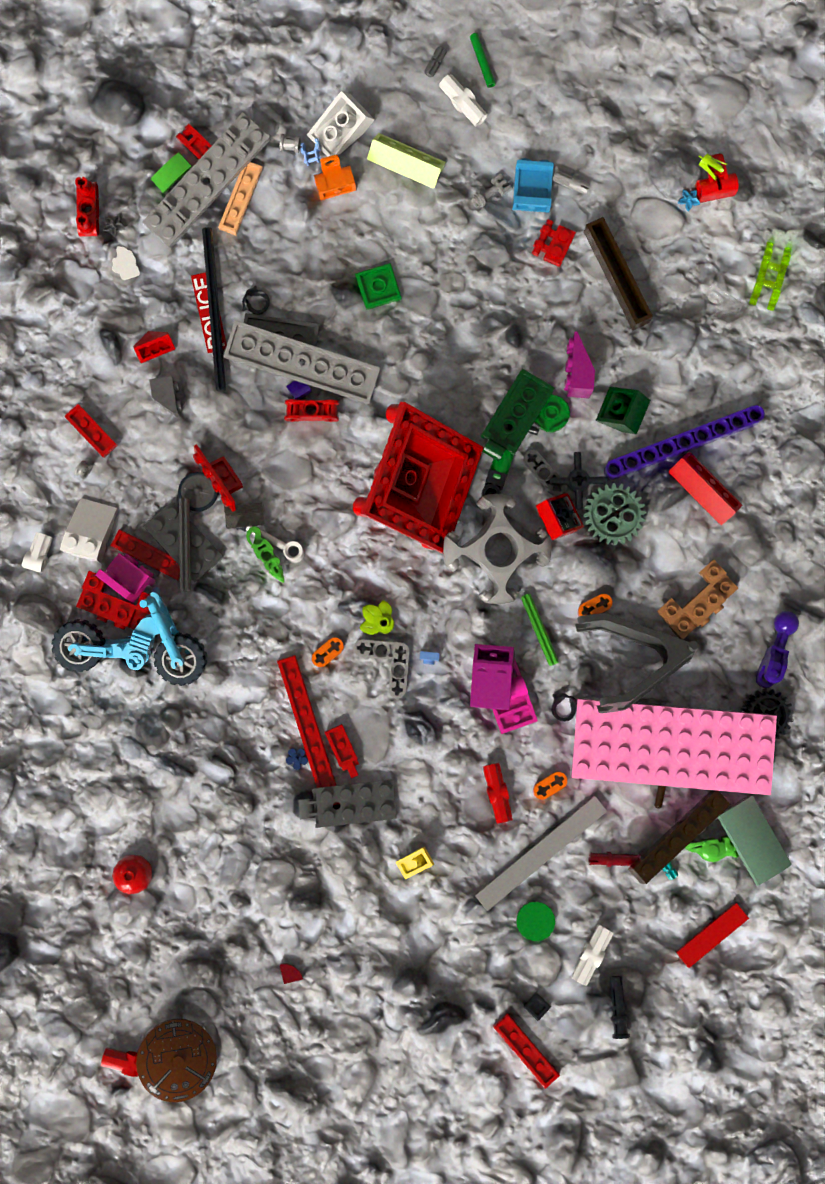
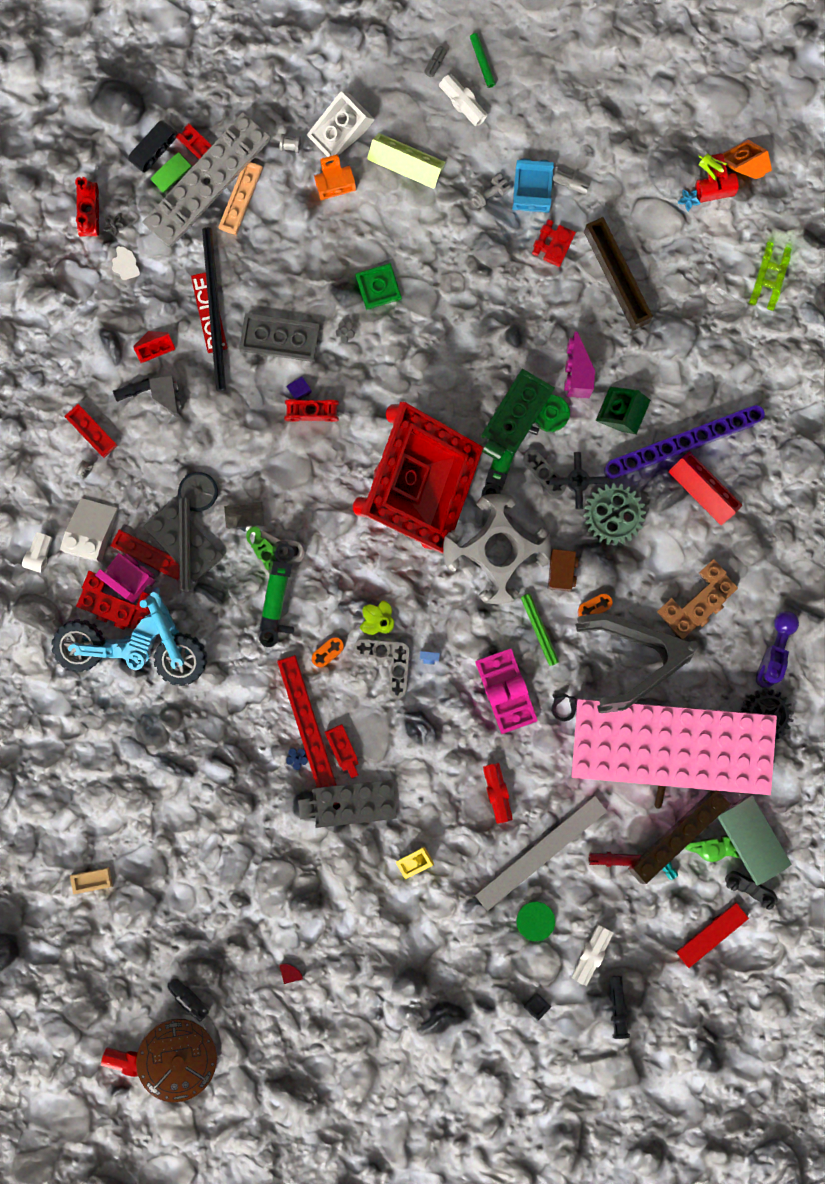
(91, 880): none -> tan tile
(132, 389): none -> black pin
(132, 874): red cylinder -> none
(152, 146): none -> black beam
(187, 999): none -> black hinge
(222, 476): red bracket -> none
(254, 292): black piece -> none
(278, 577): none -> piece
(281, 357): light grey piece -> none
(317, 149): light blue piece -> none
(345, 331): none -> dark grey plant
(492, 676): magenta slope -> none
(526, 1050): red tile -> none
(553, 789): orange beam -> none
(559, 516): piece -> none
(562, 570): none -> reddish brown piece
(739, 882): none -> black piece
(748, 159): none -> orange slope

